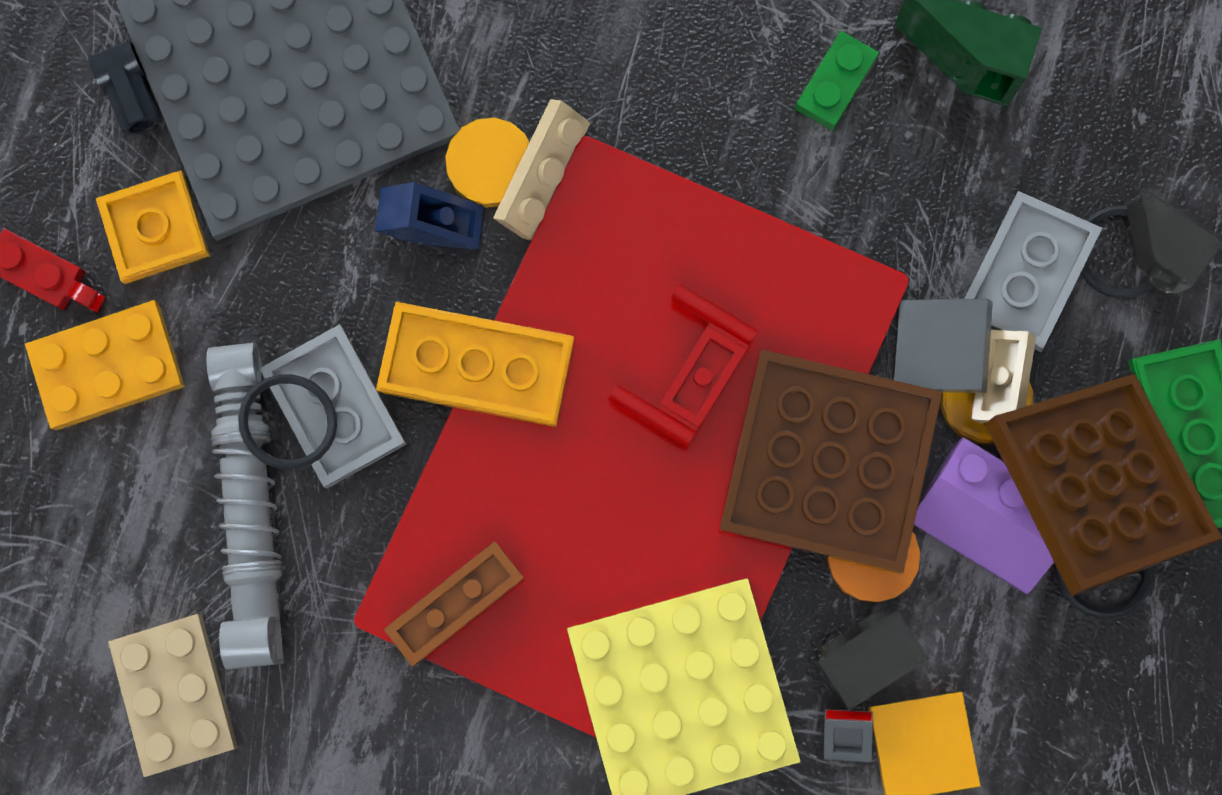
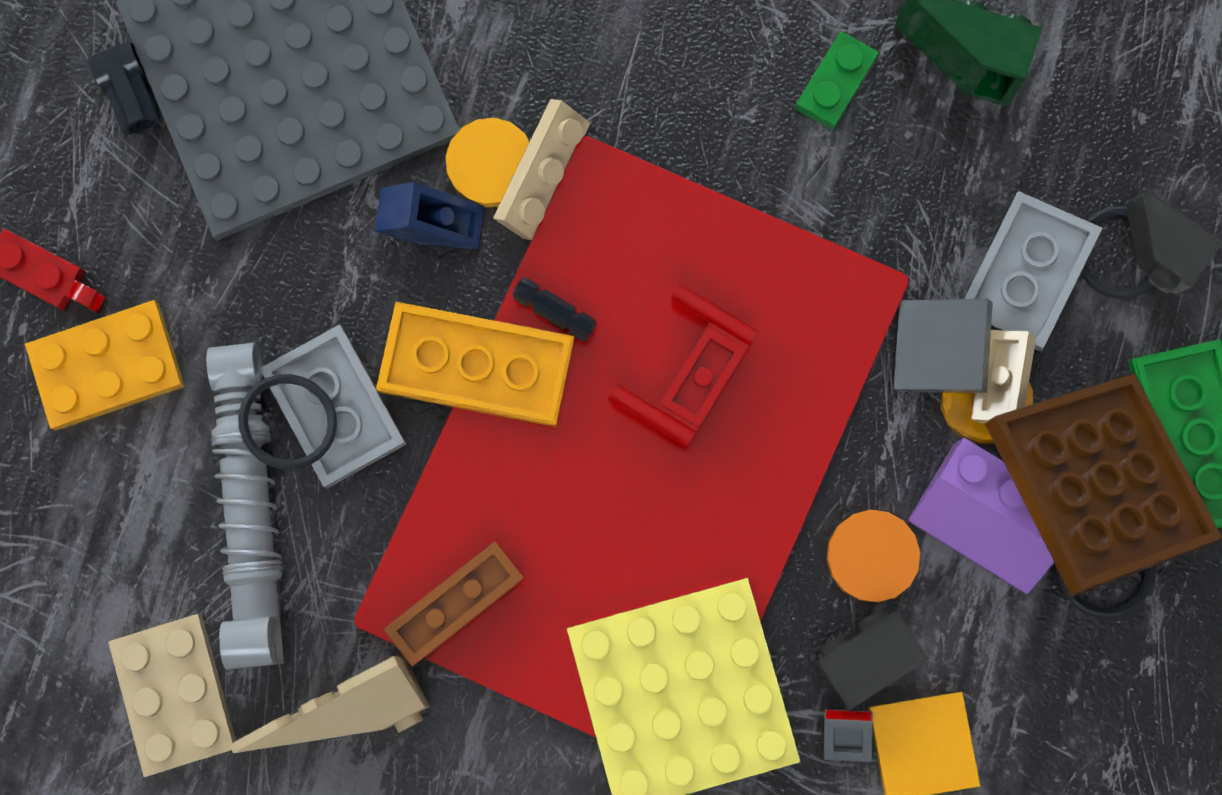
(152, 227): light orange tile -> none
(365, 703): none -> tan wedge
(554, 309): none -> black axle
(831, 461): reddish brown plate -> none

